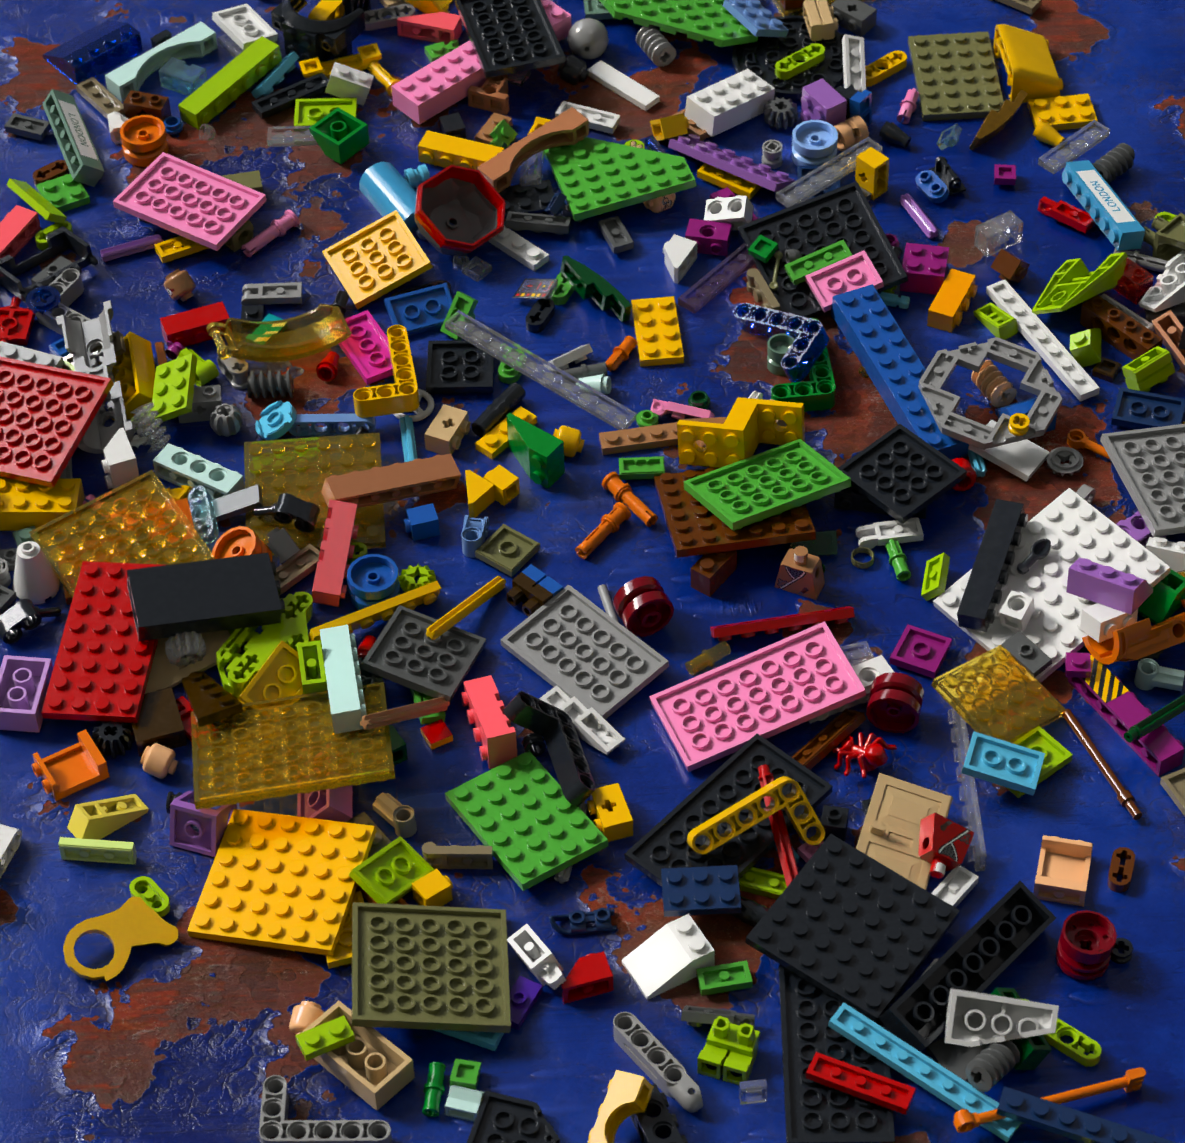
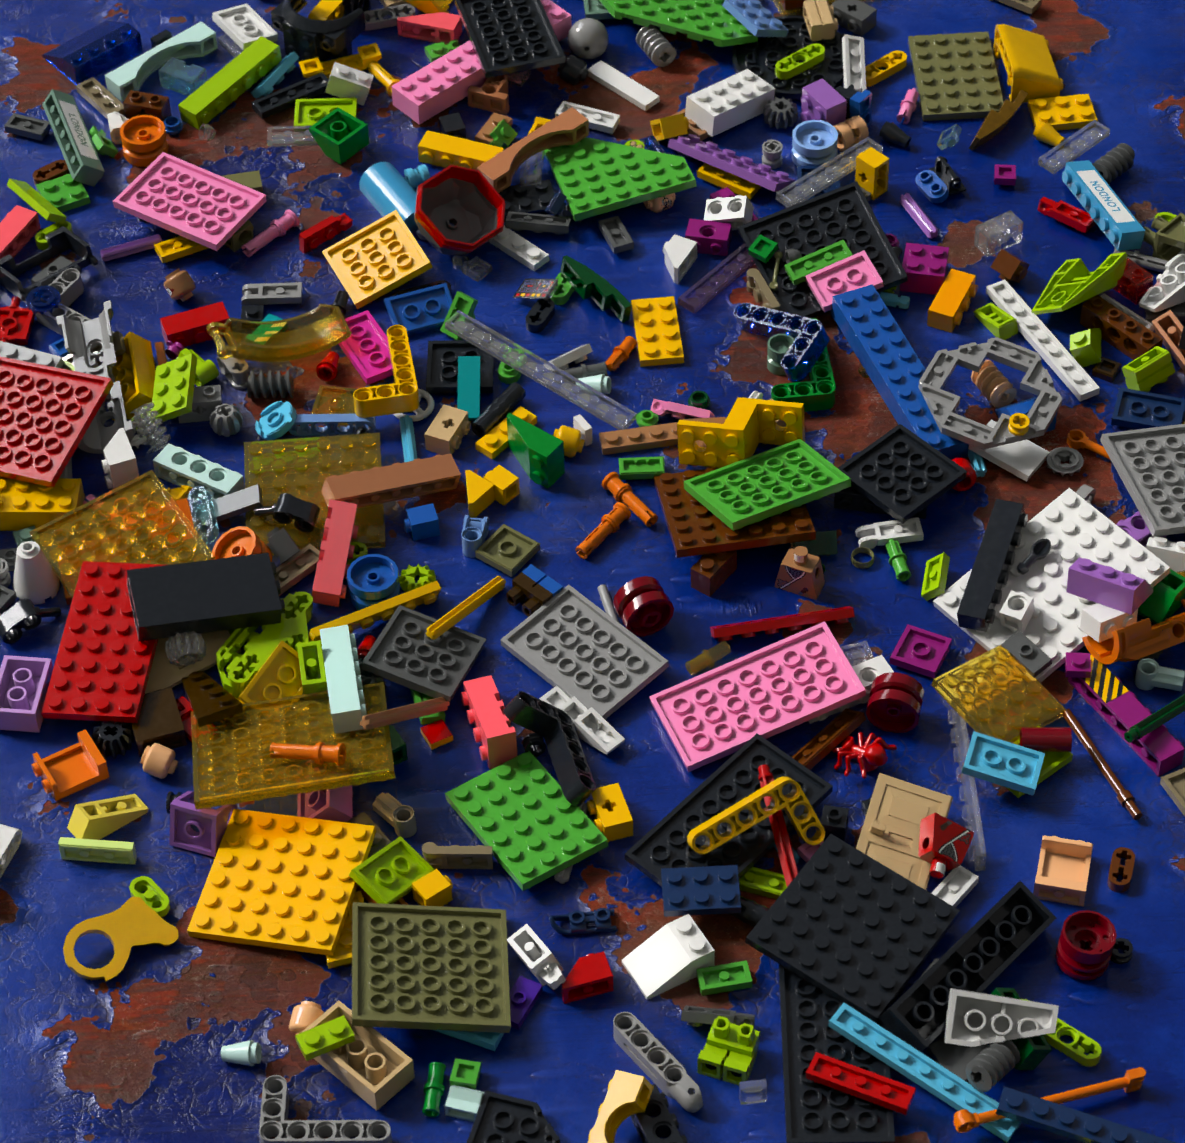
(102, 144): none -> bright green plate
(242, 1053): none -> light aqua cone
(319, 752): none -> orange pin
(323, 231): none -> red hinge
(334, 401): none -> clear yellow tile
(469, 385): none -> teal tile
(585, 428): none -> white tile
(1046, 738): none -> dark red pin

